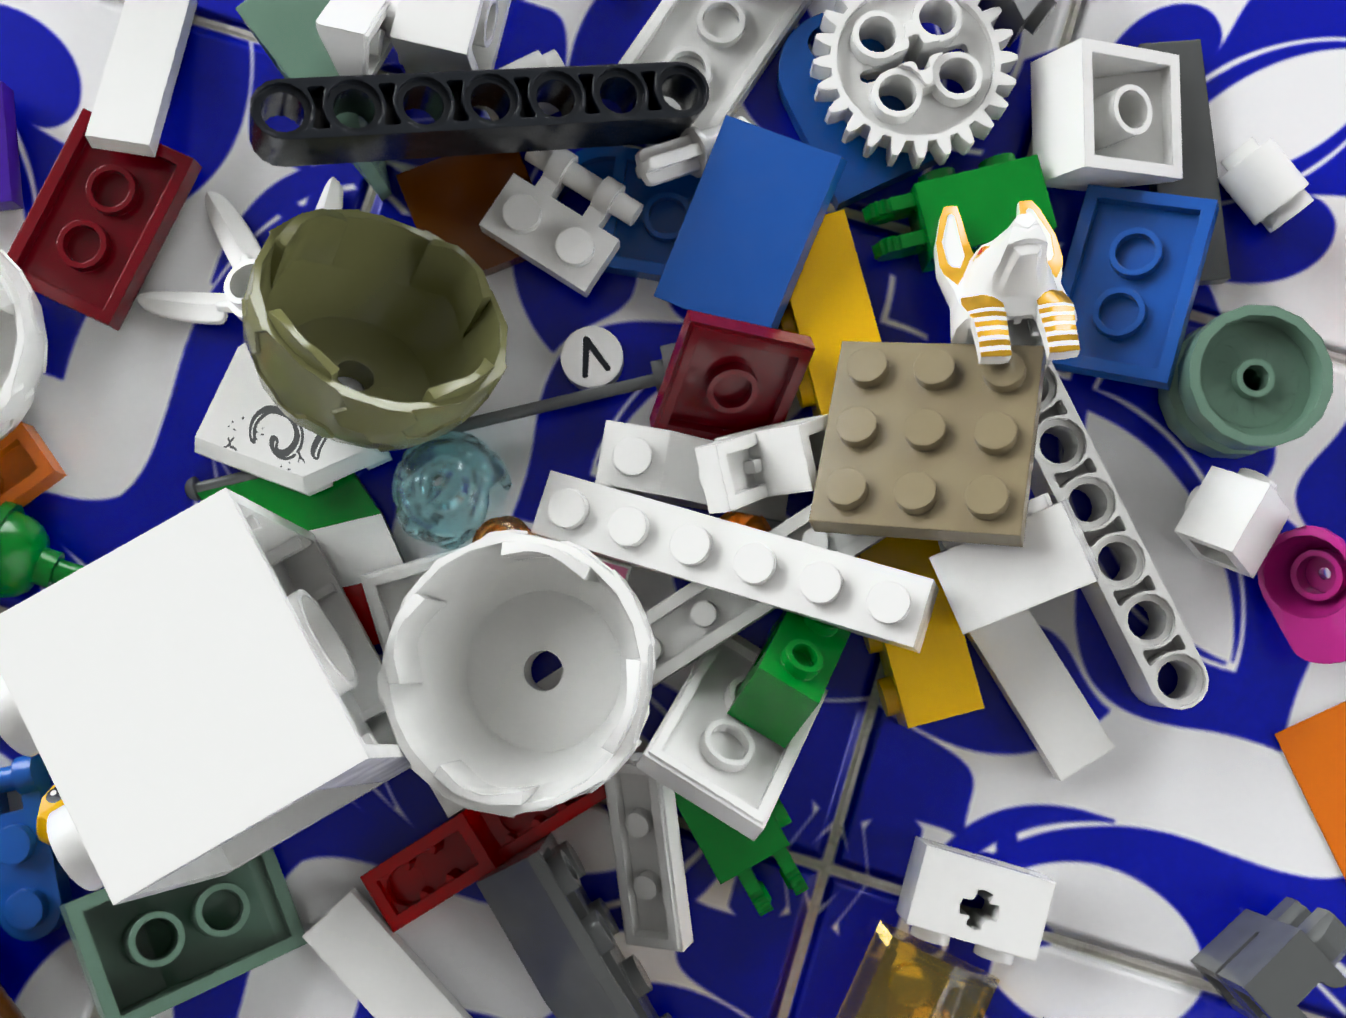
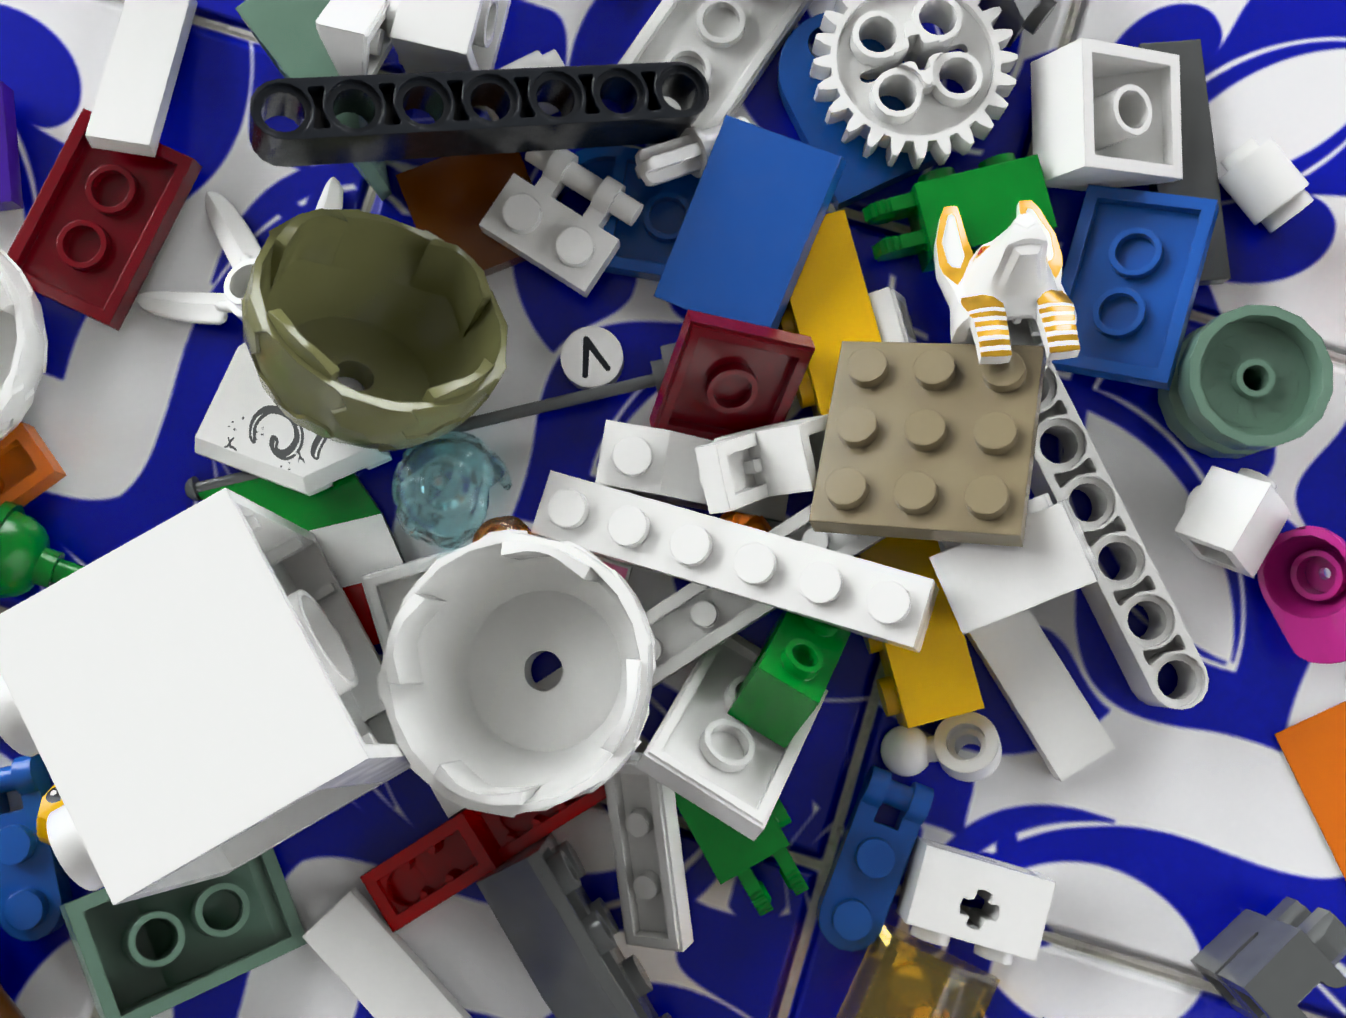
(870, 861): none -> blue plate
(892, 316): none -> white tile
(911, 750): none -> white plate

